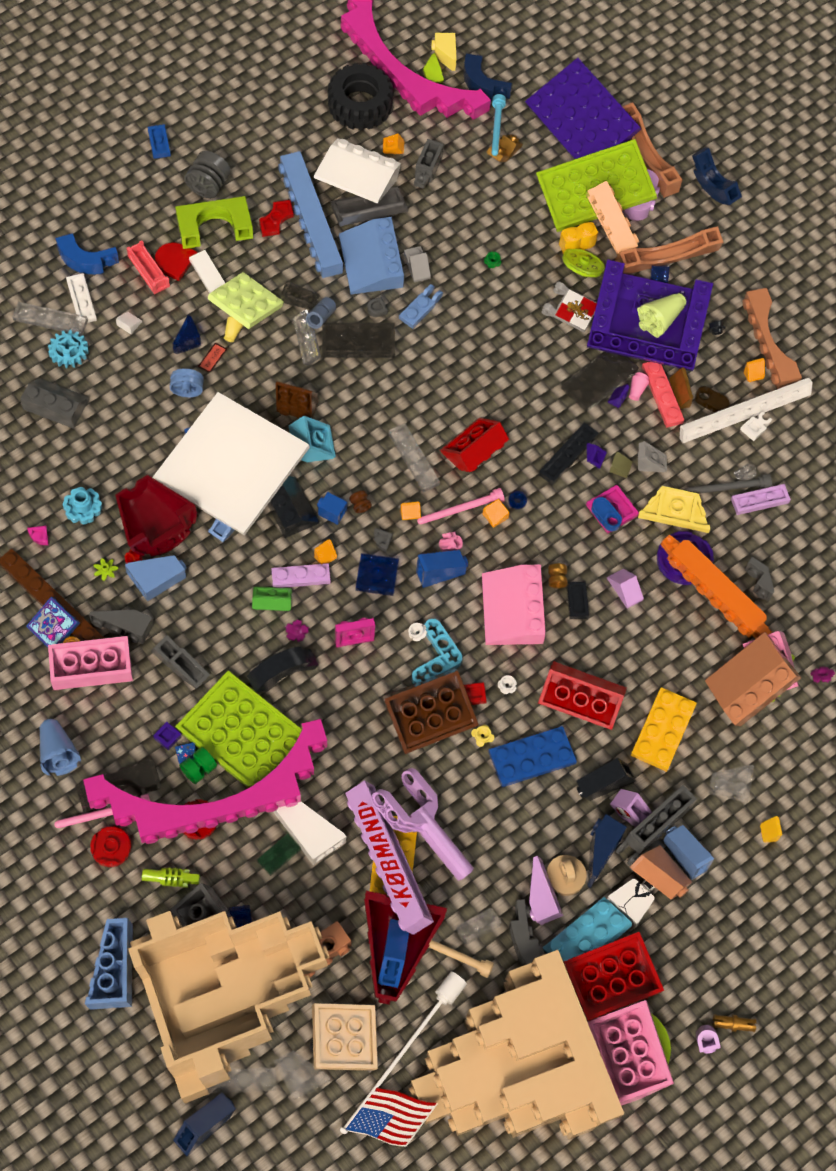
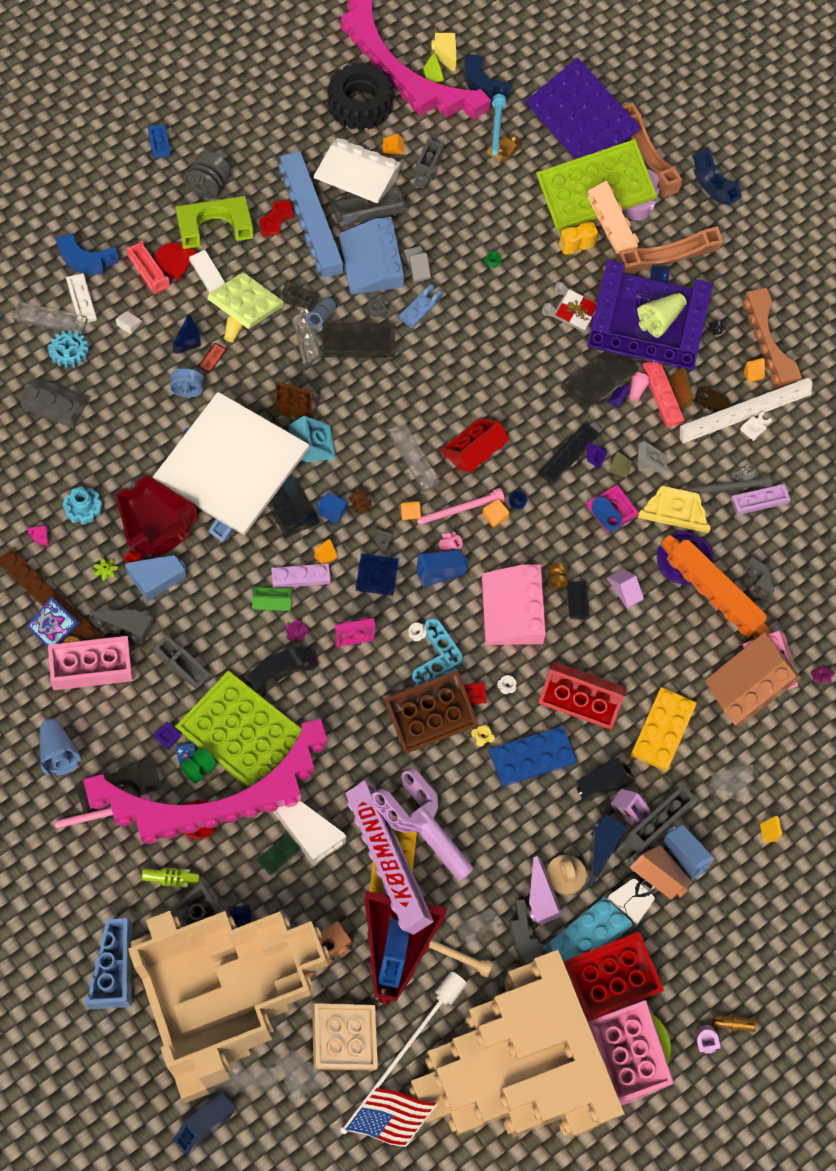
(110, 846): red tile -> none
(583, 262): lime shield -> none

